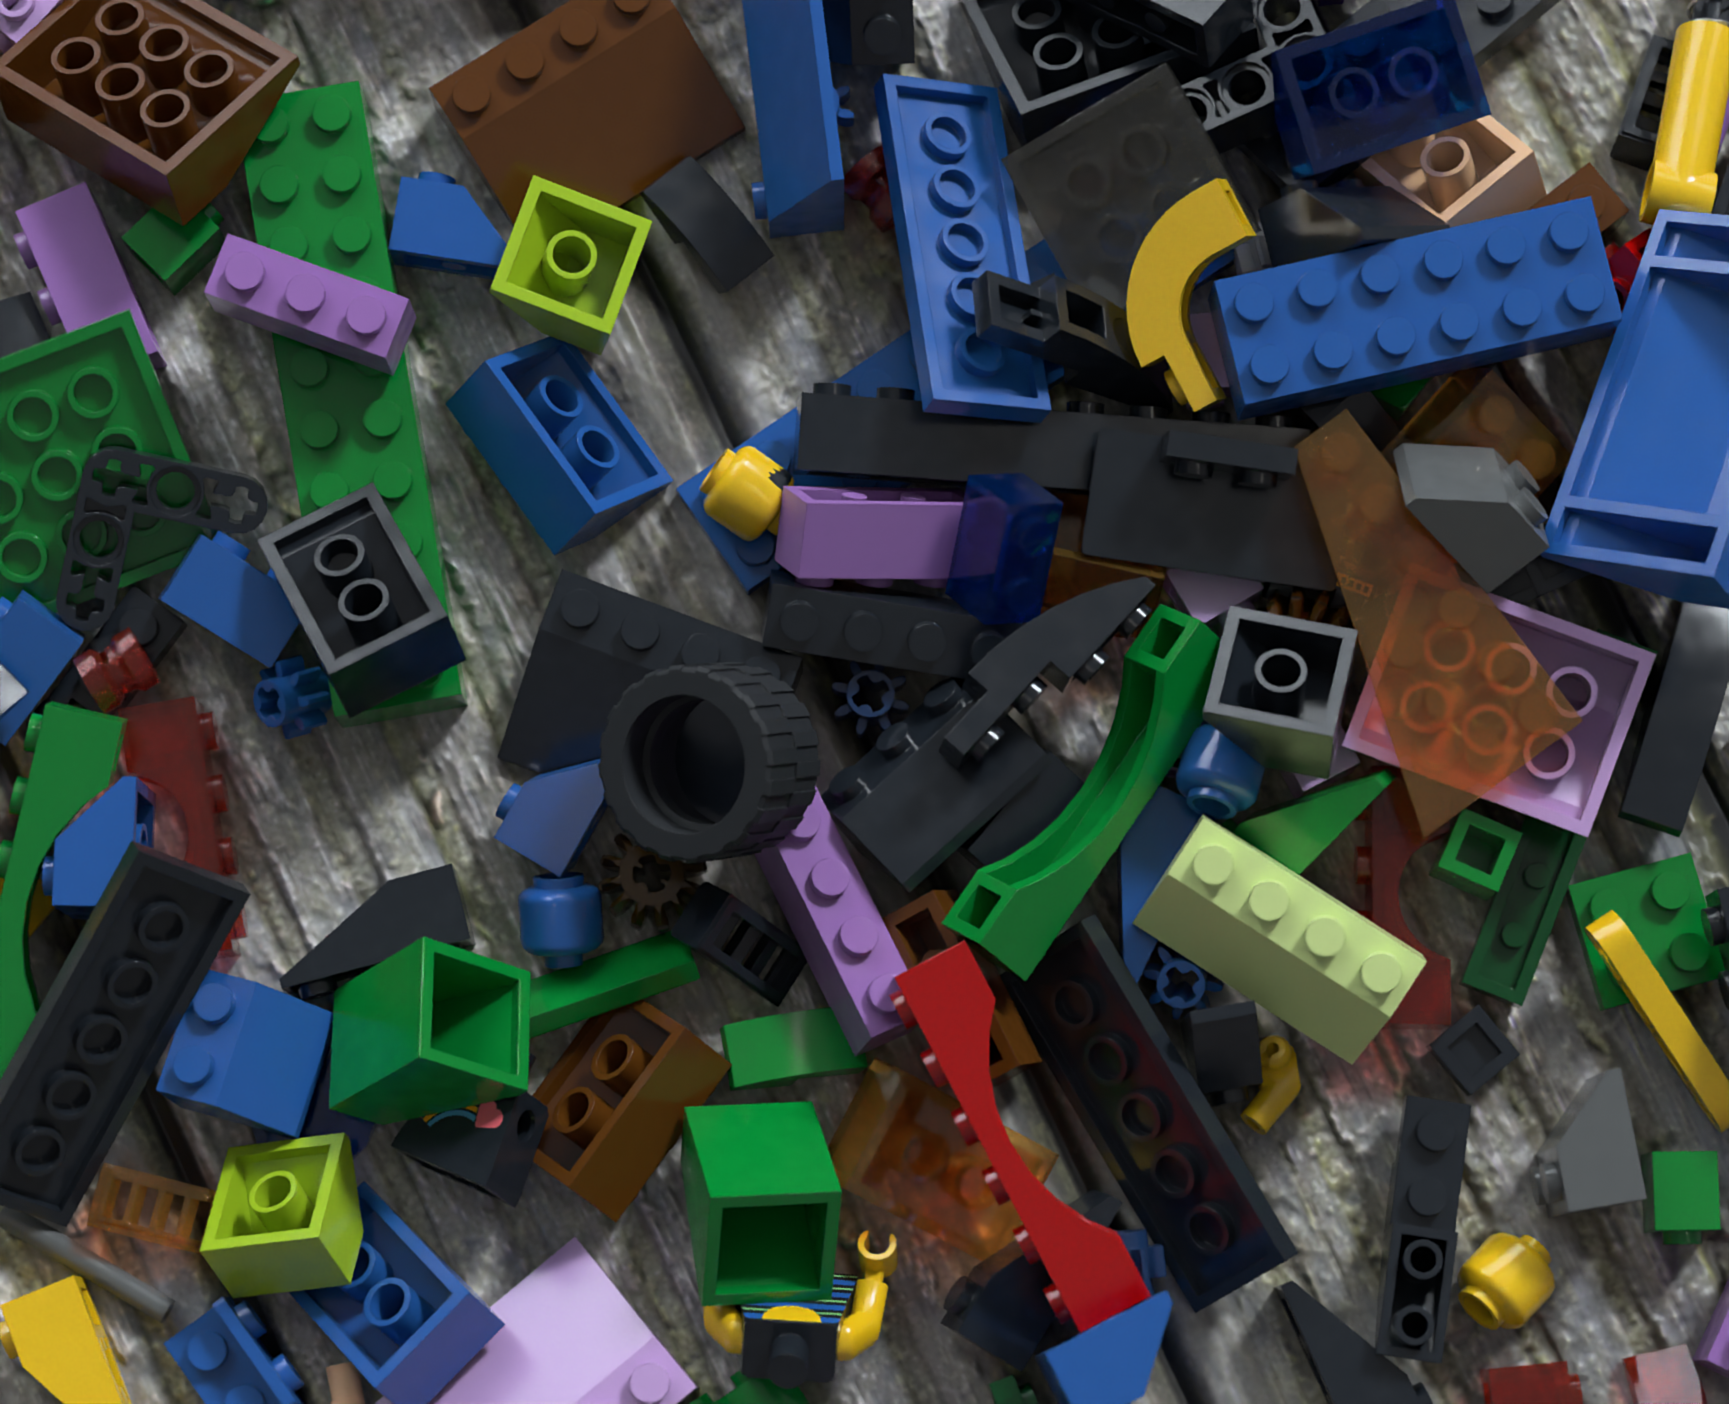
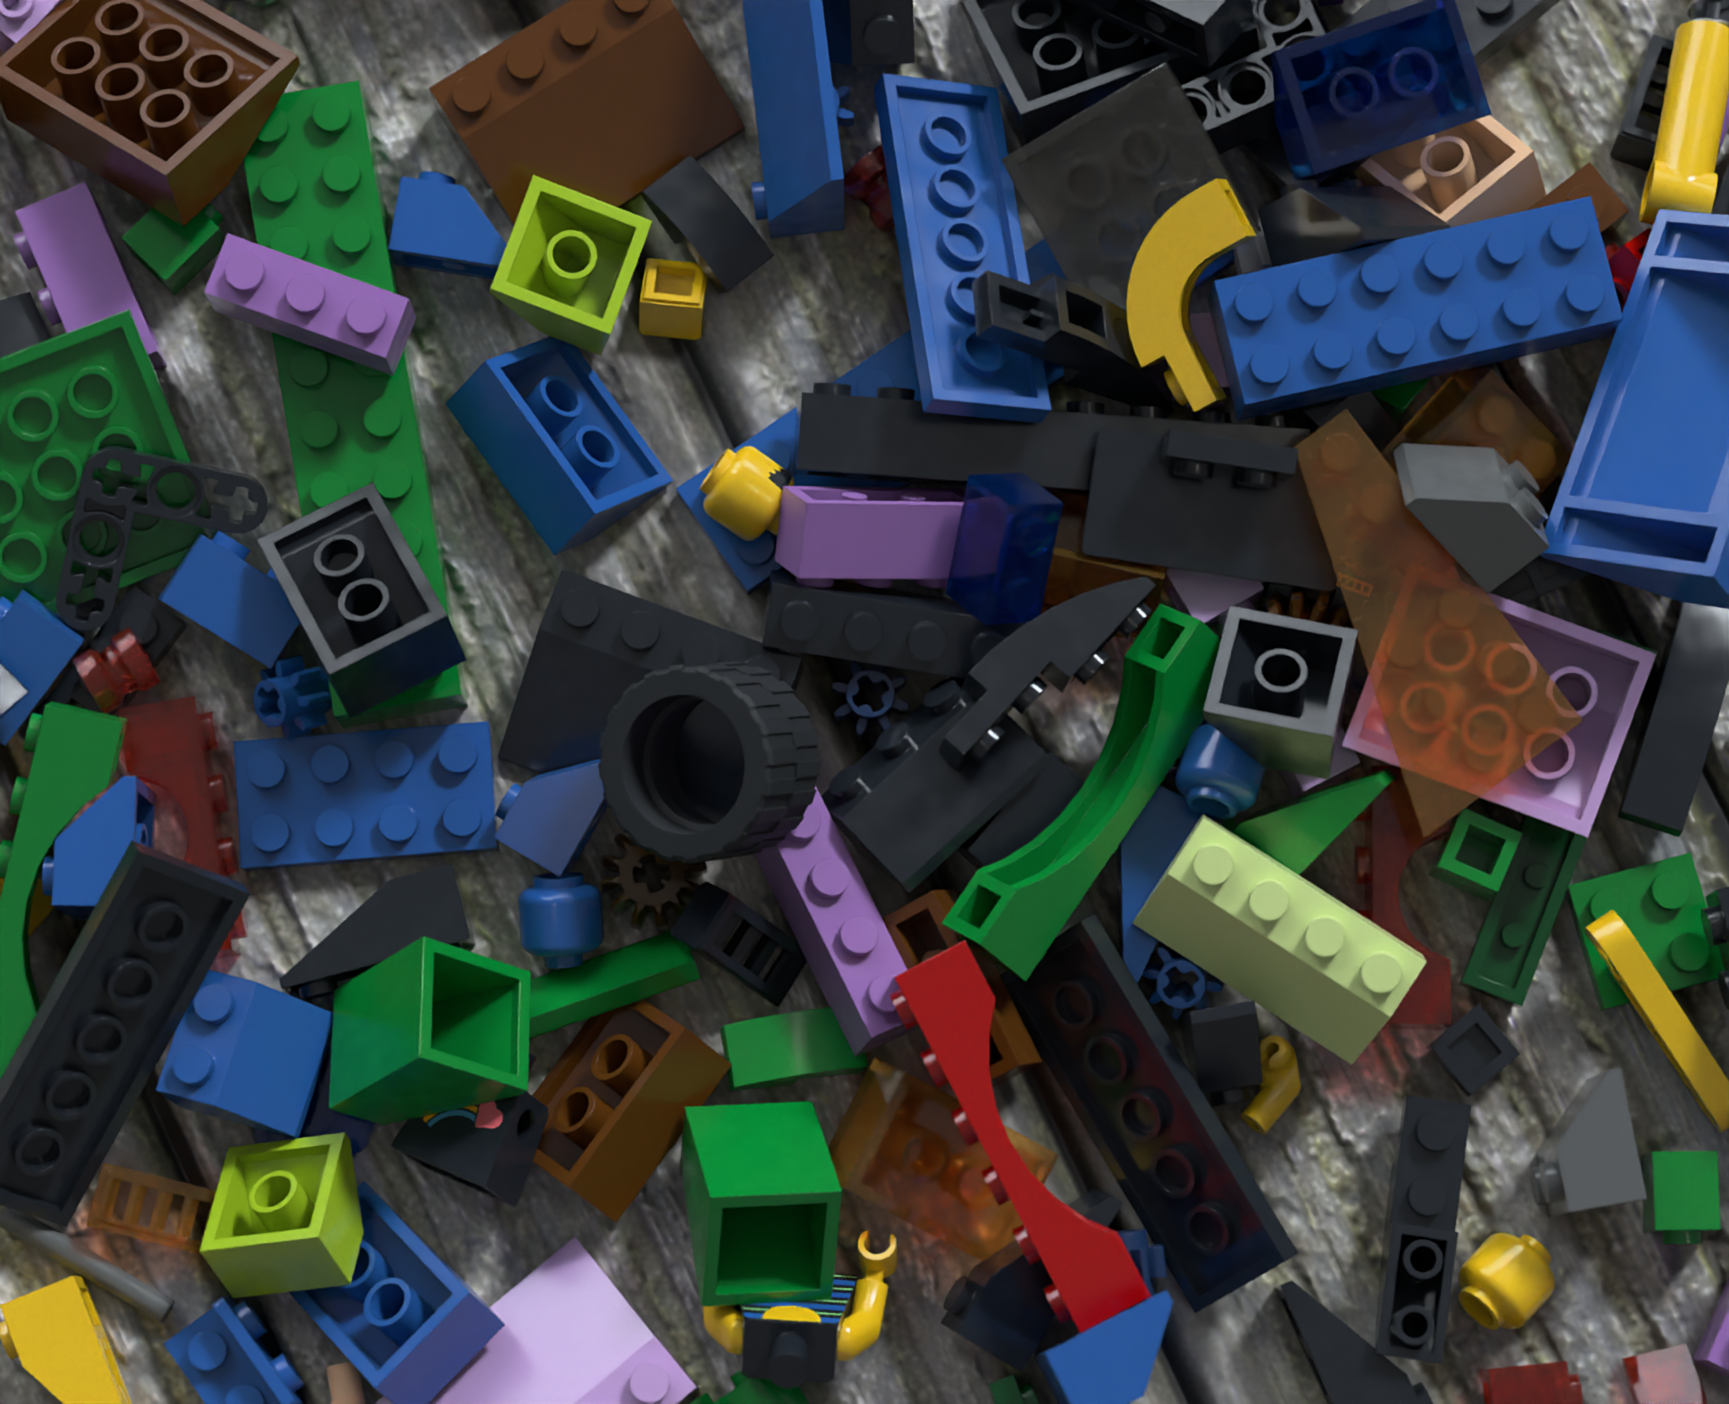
(365, 796): none -> blue plate
(672, 299): none -> yellow slope

